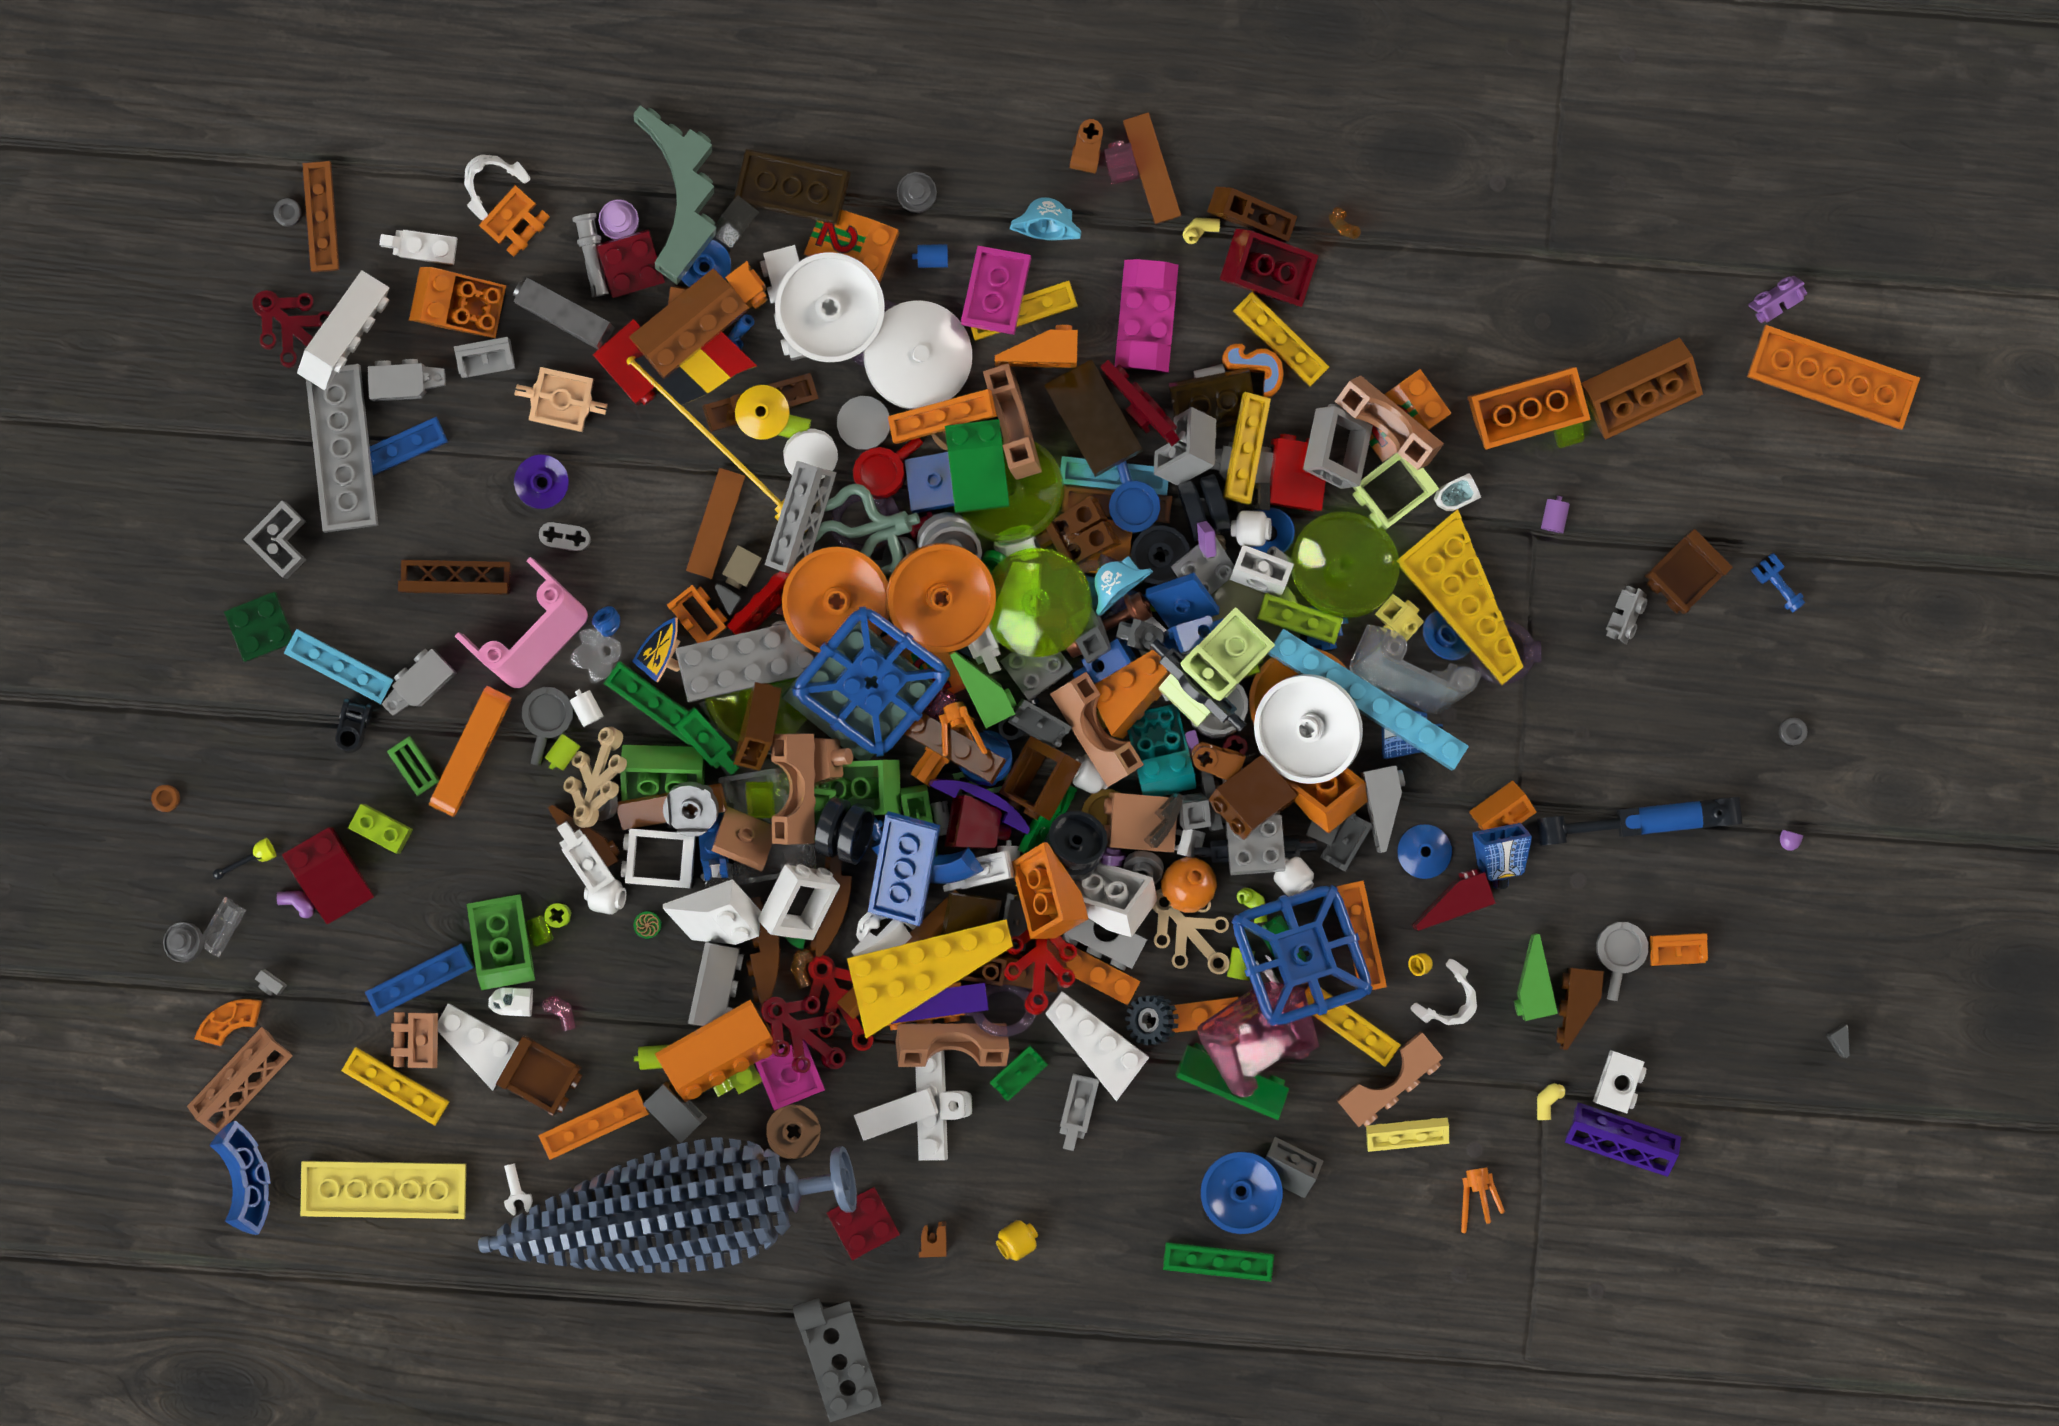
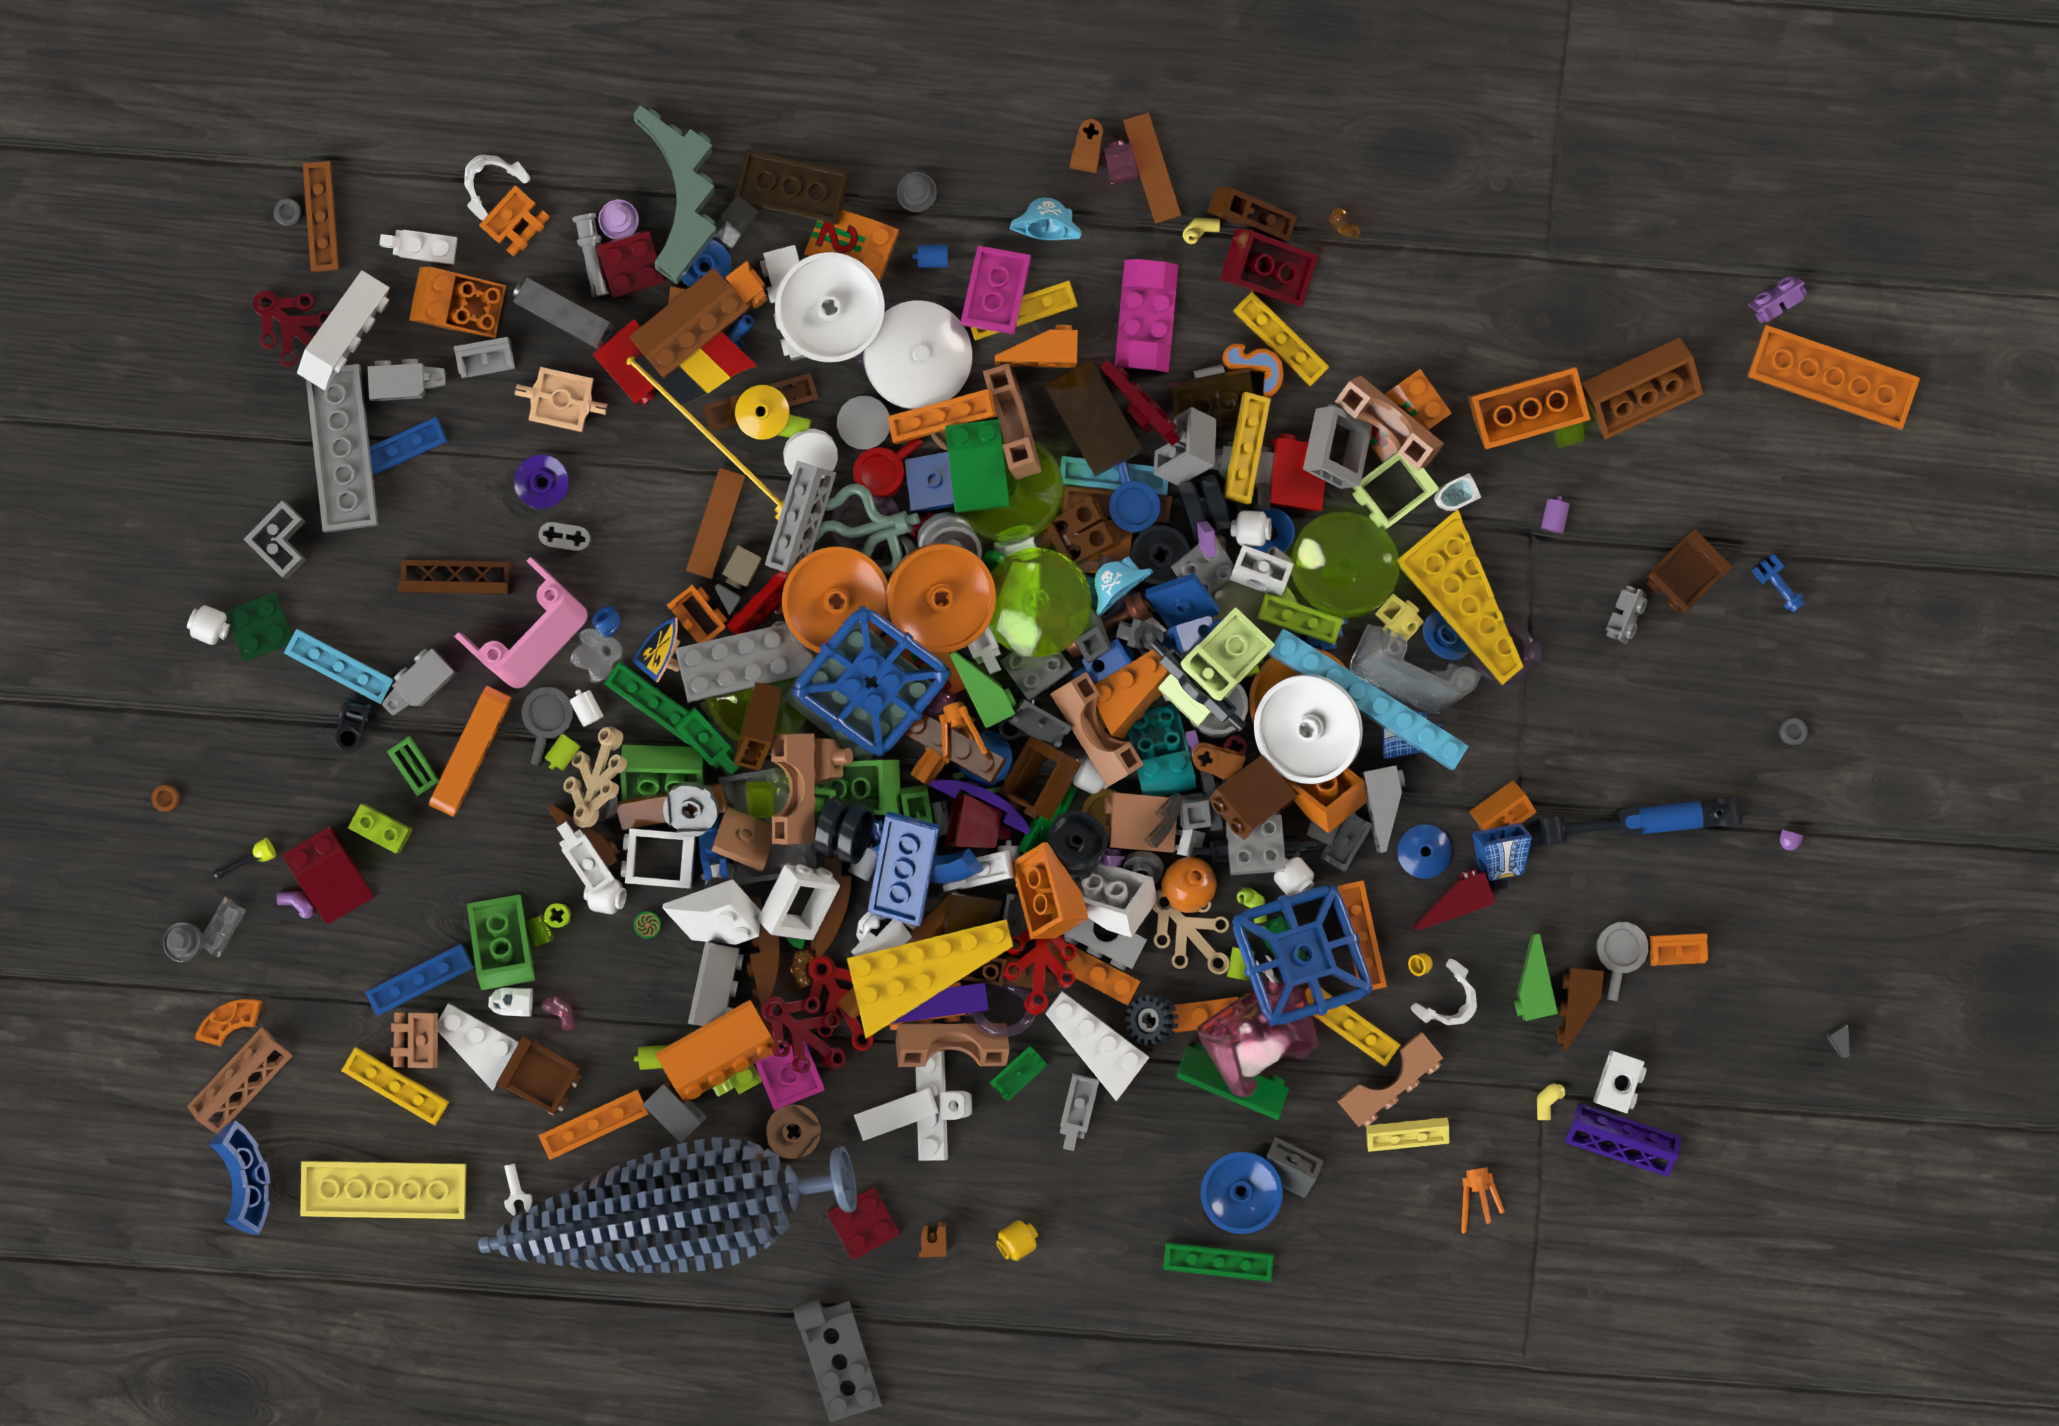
(208, 625): none -> white head
(270, 983): light grey plate -> none
(866, 865): none -> white piece

